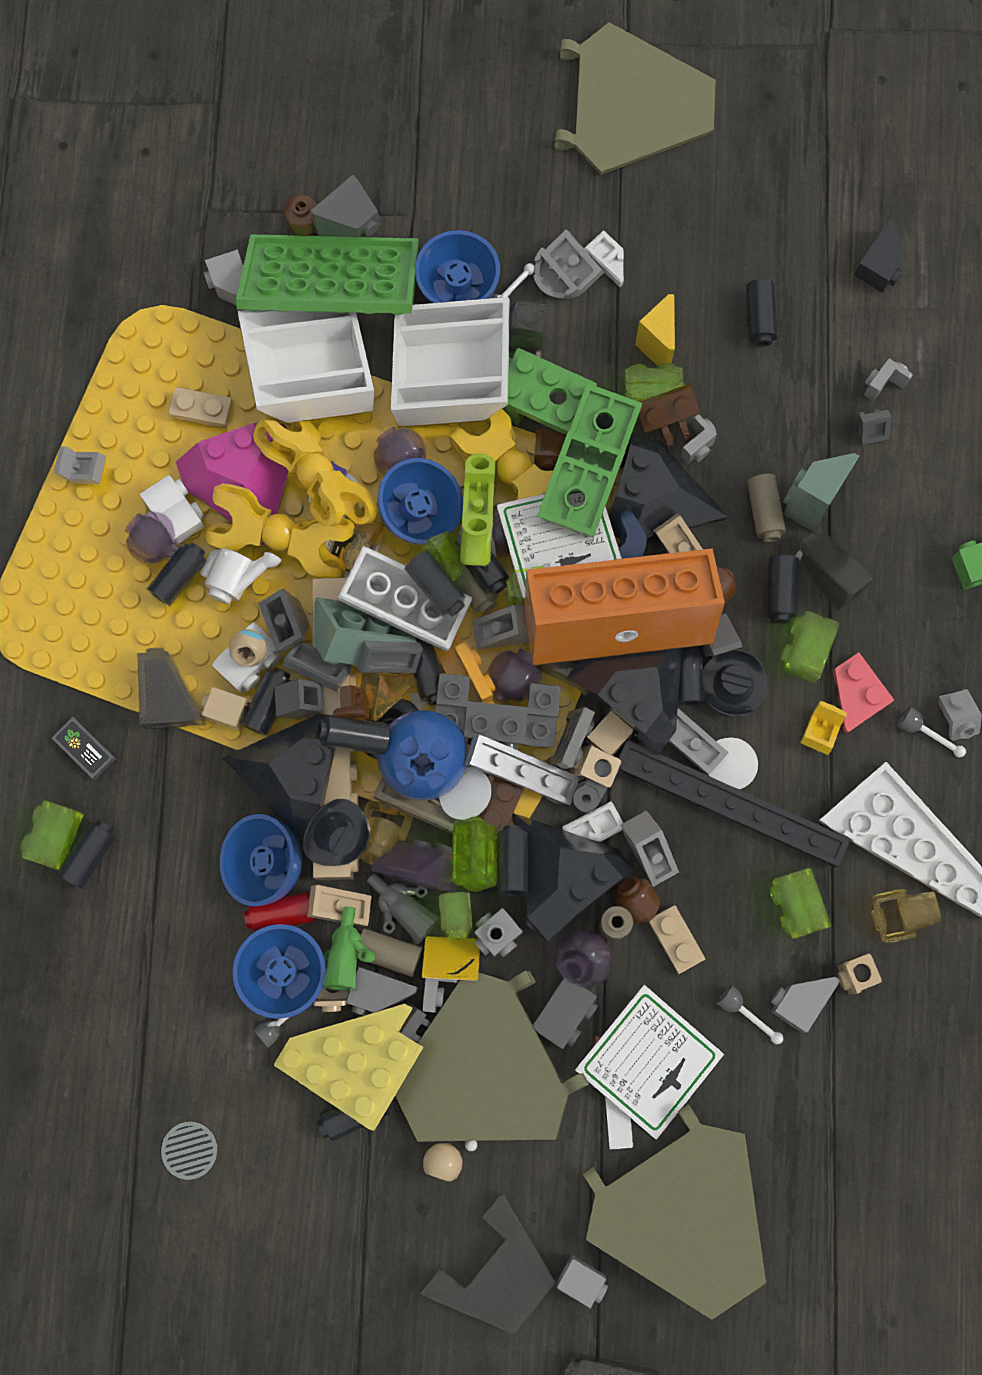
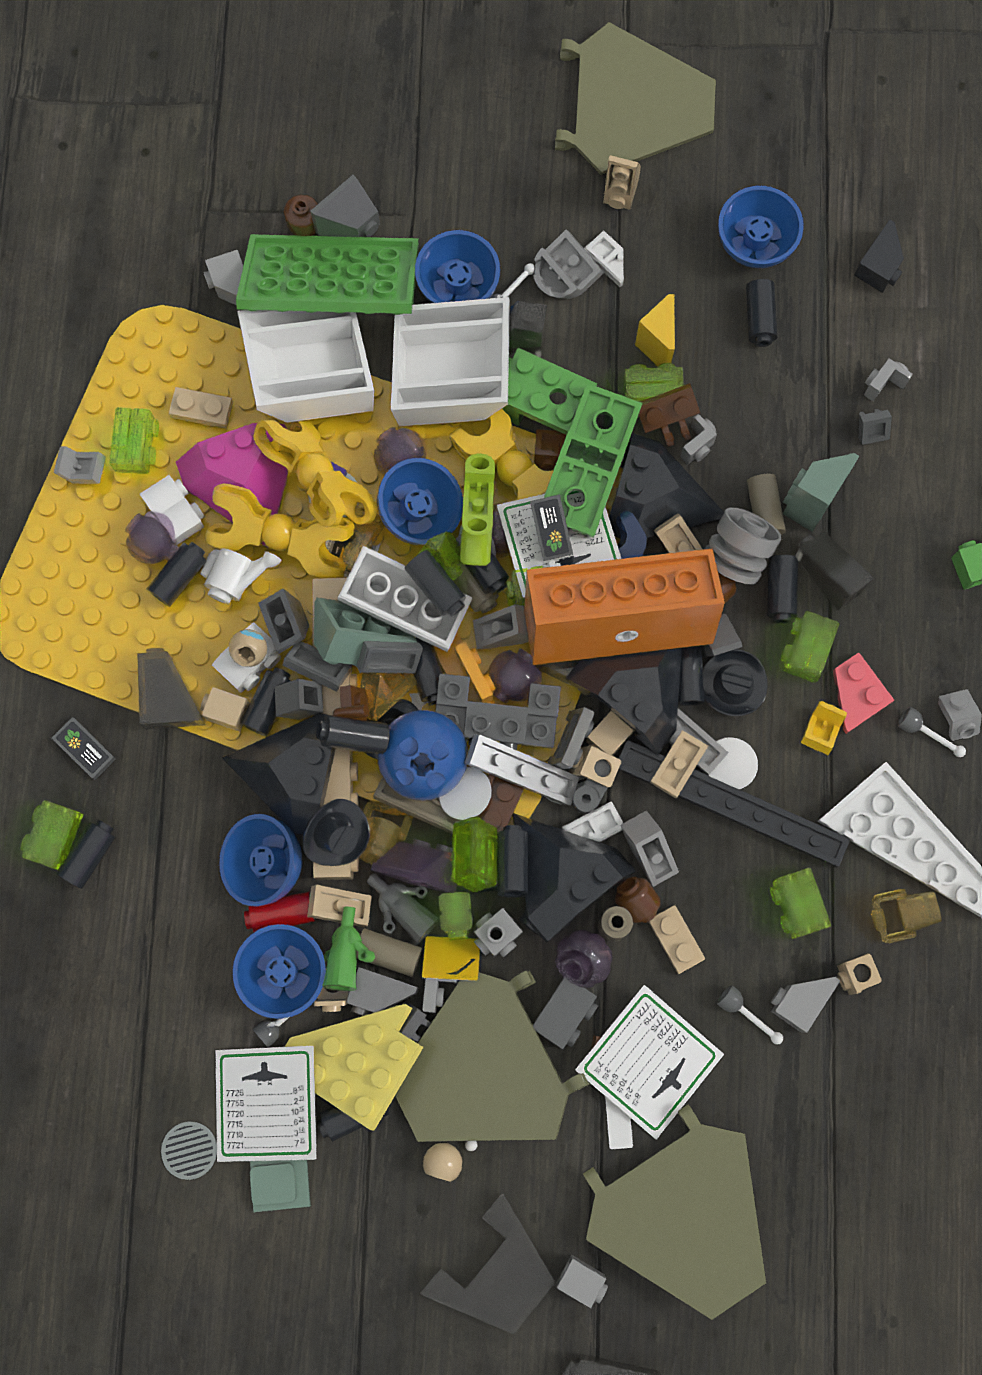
(133, 440): none -> clear neon green brick
(265, 1104): none -> white sticker
(279, 1184): none -> sand green piece
(551, 527): none -> tile
(621, 182): none -> tan slope
(679, 764): none -> tan plate
(743, 545): none -> light grey wheel
(759, 214): none -> blue piece

